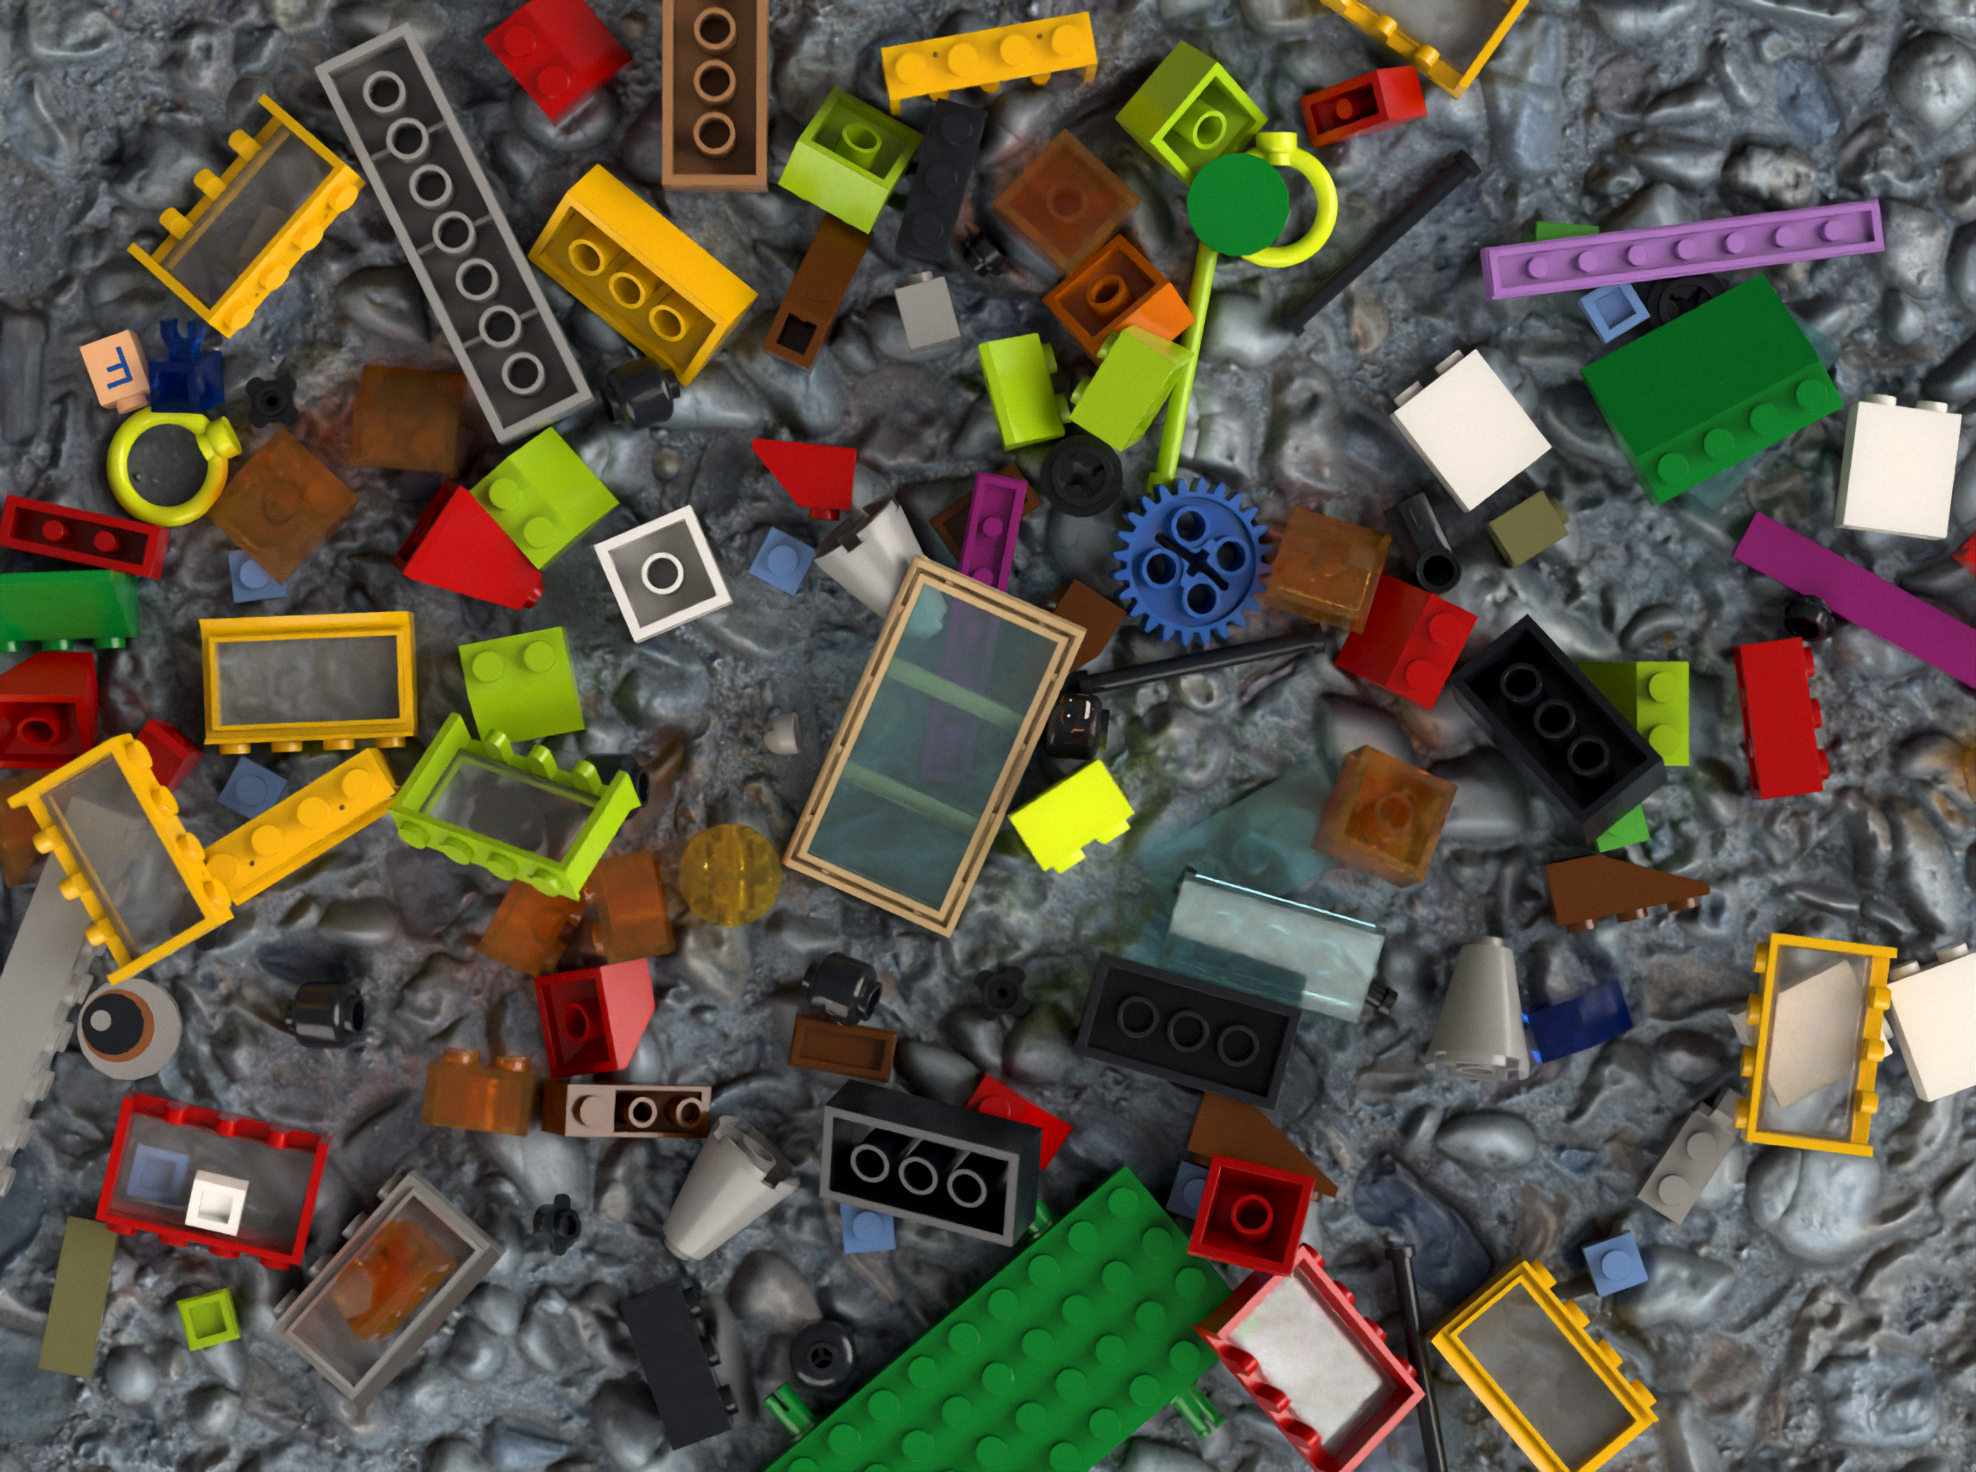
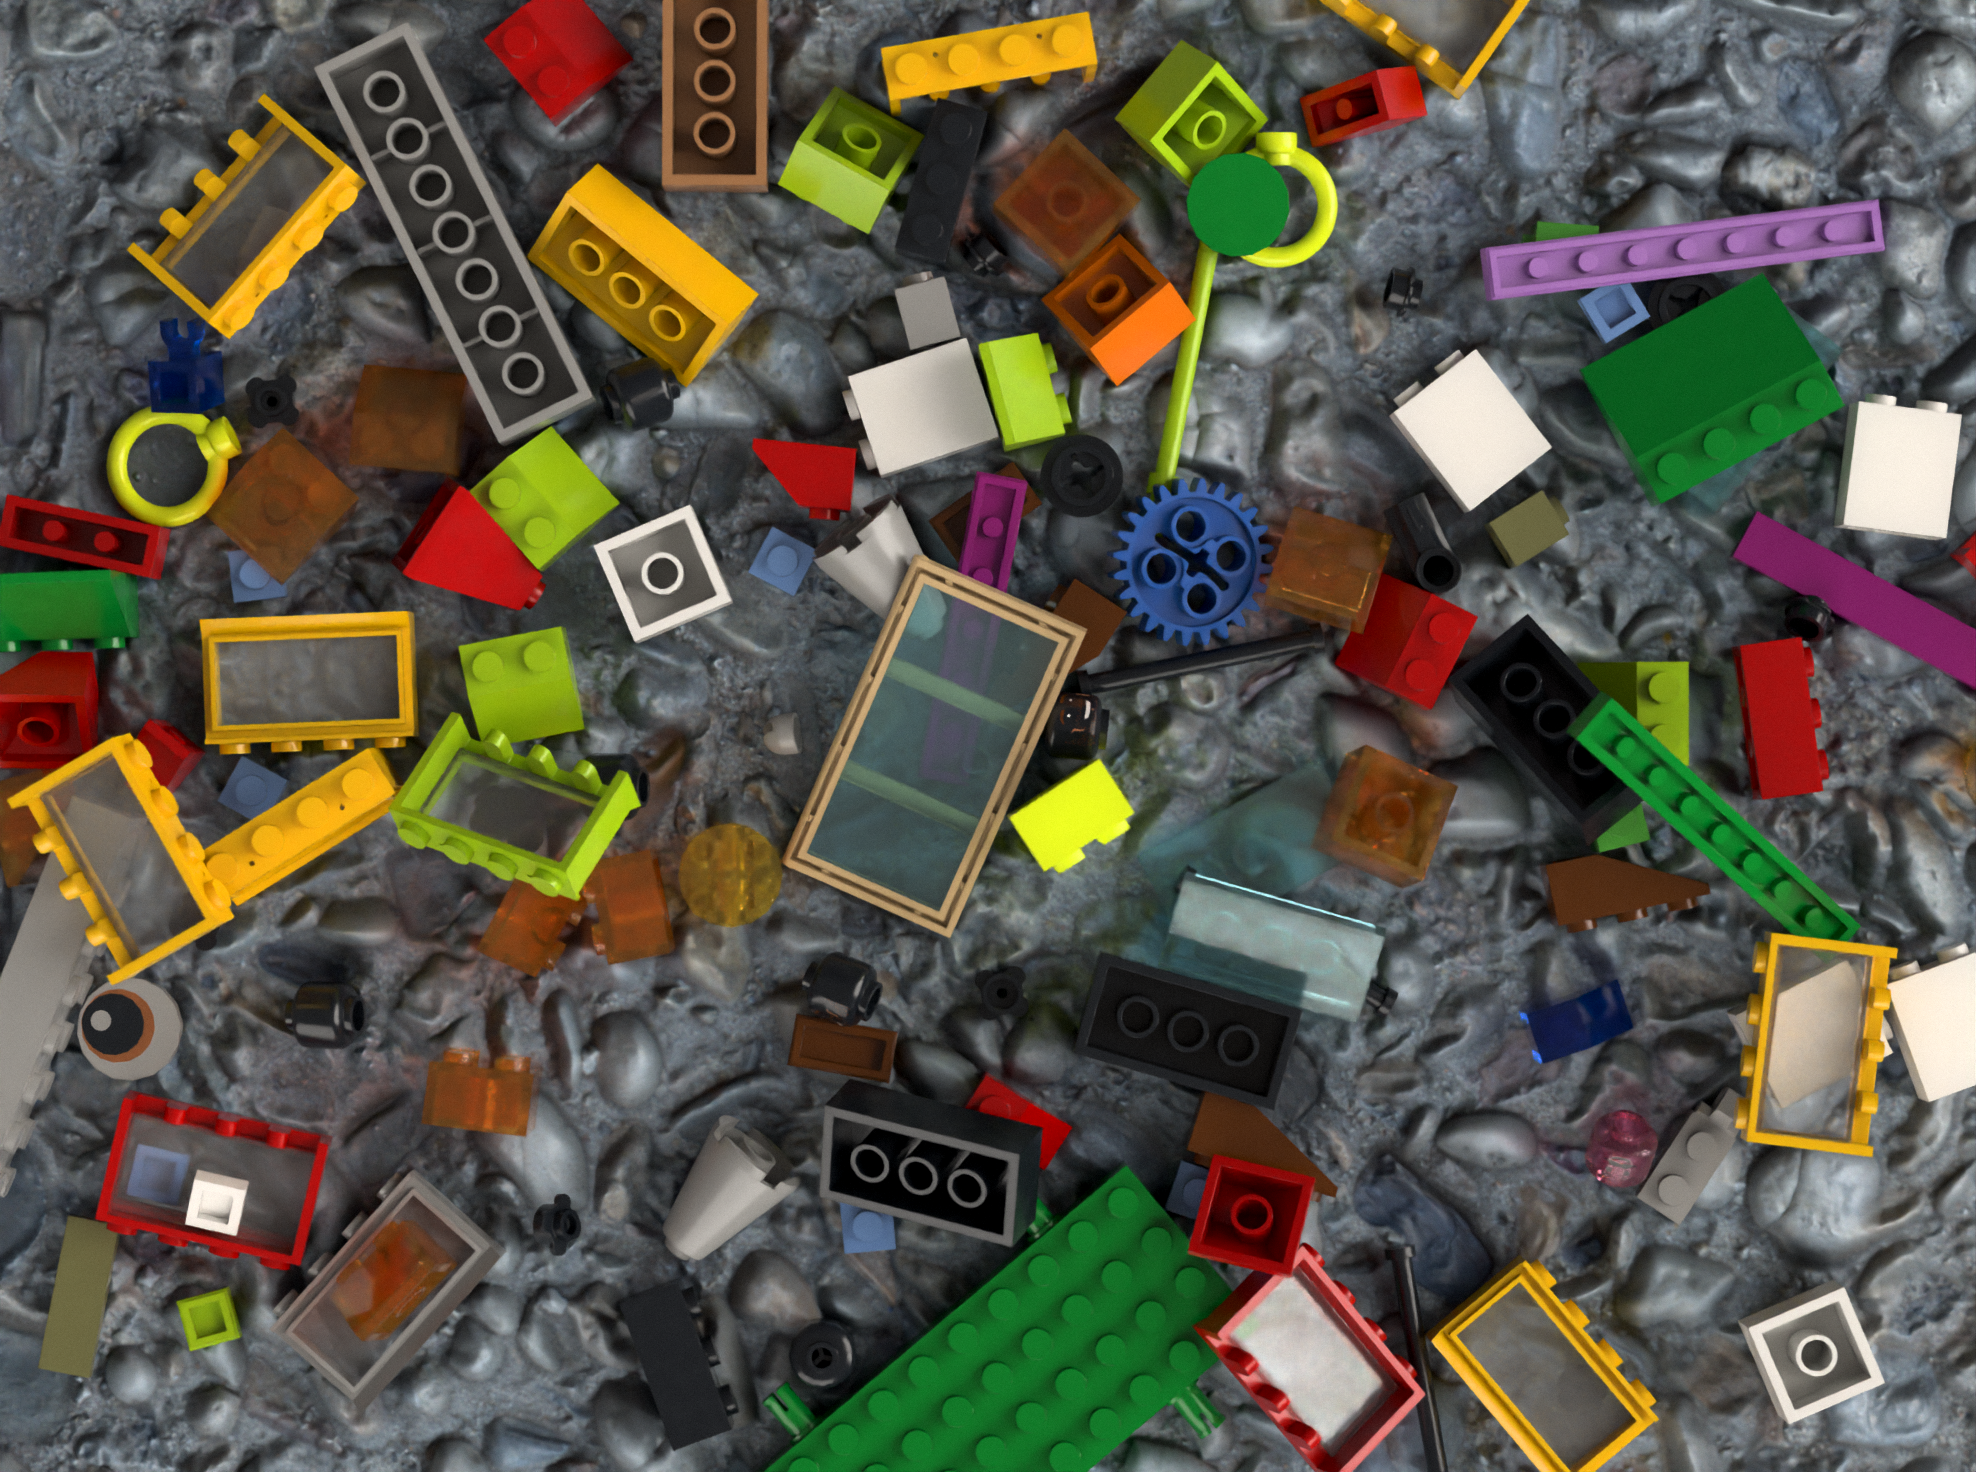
(118, 371): light nougat brick -> none
(594, 1016): red slope -> none
(625, 1109): reddish brown slope -> none
(817, 294): reddish brown slope -> none
(920, 409): none -> white brick
(1128, 386): lime slope -> none
(1379, 243): black bar -> none
(1402, 291): none -> black plate
(1481, 1016): light grey cone -> none
(1614, 1263): medium blue plate -> none
(1621, 1149): none -> clear pink head
(1708, 822): none -> green plate
(1811, 1351): none -> white brick

